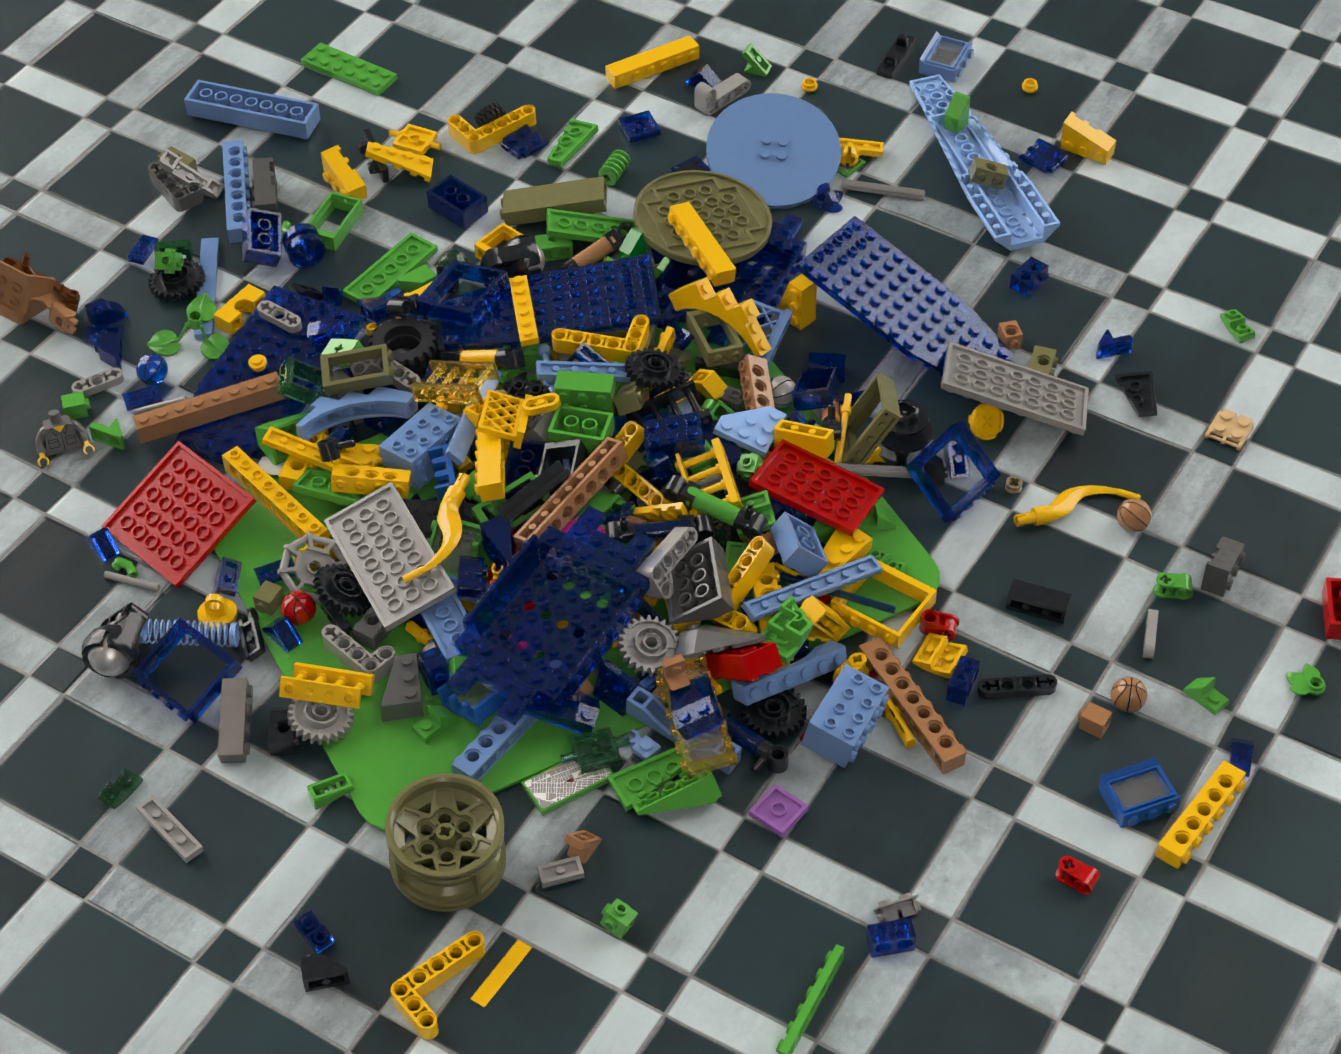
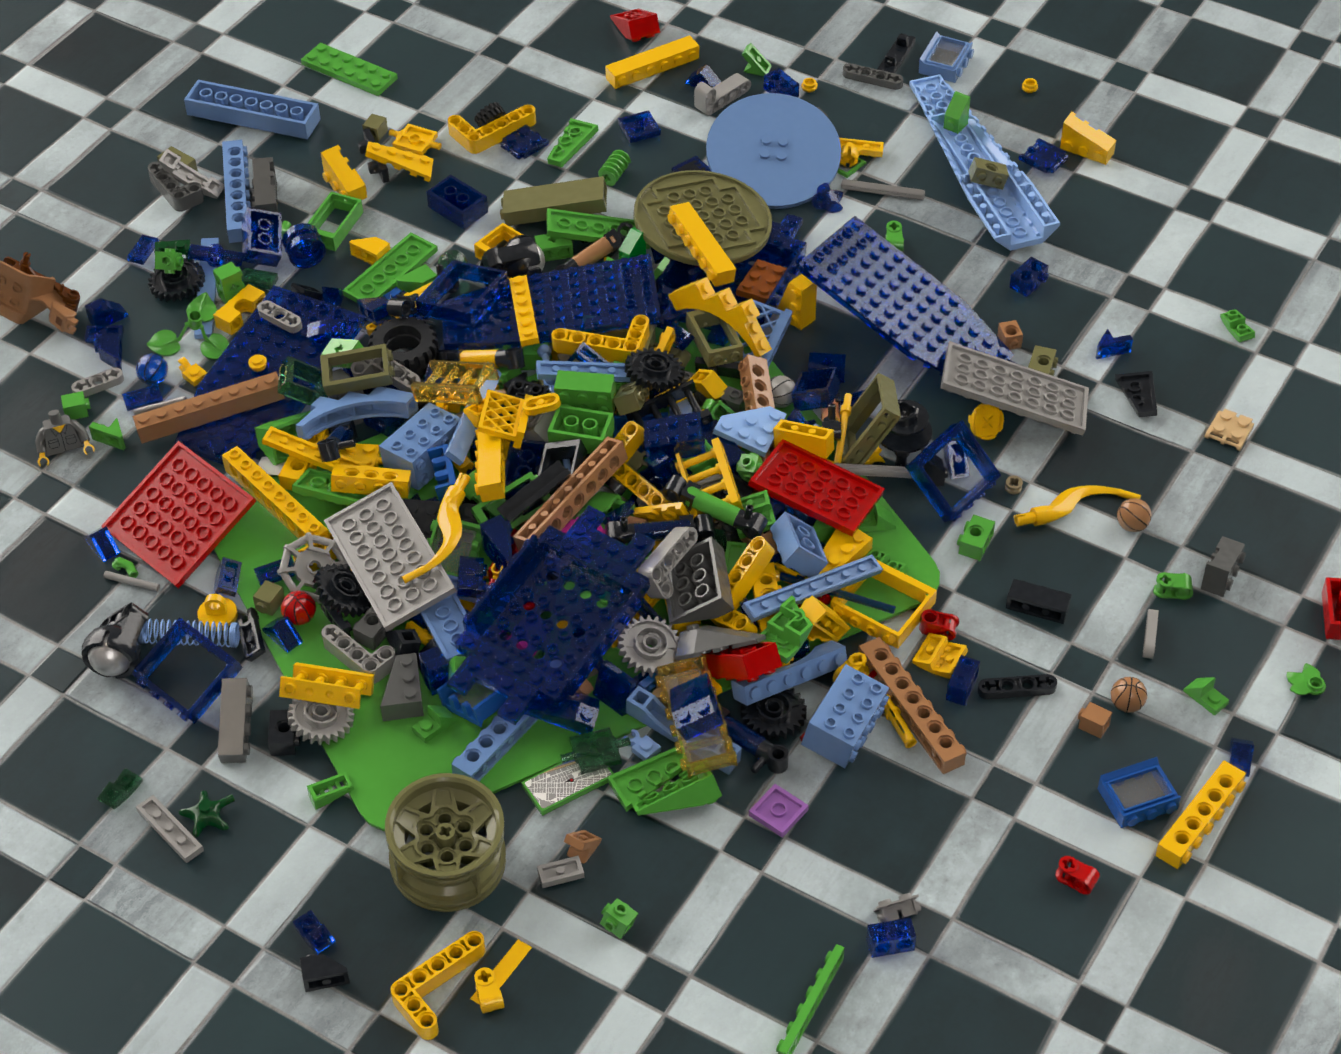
(192, 374): none -> yellow plate
(207, 813): none -> dark green animal
(214, 255): none -> clear blue piece
(228, 281): none -> bright green brick
(259, 278): none -> clear green plate
(369, 249): none -> yellow slope
(377, 126): none -> olive brick
(404, 641): none -> black slope
(488, 993): none -> yellow piece
(636, 24): none -> red slope
(674, 672): medium nougat slope -> none
(760, 281): none -> dark orange plate
(780, 83): none -> clear blue brick
(855, 72): none -> dark grey beam
(894, 234): none -> bright green piece
(976, 537): none -> bright green brick

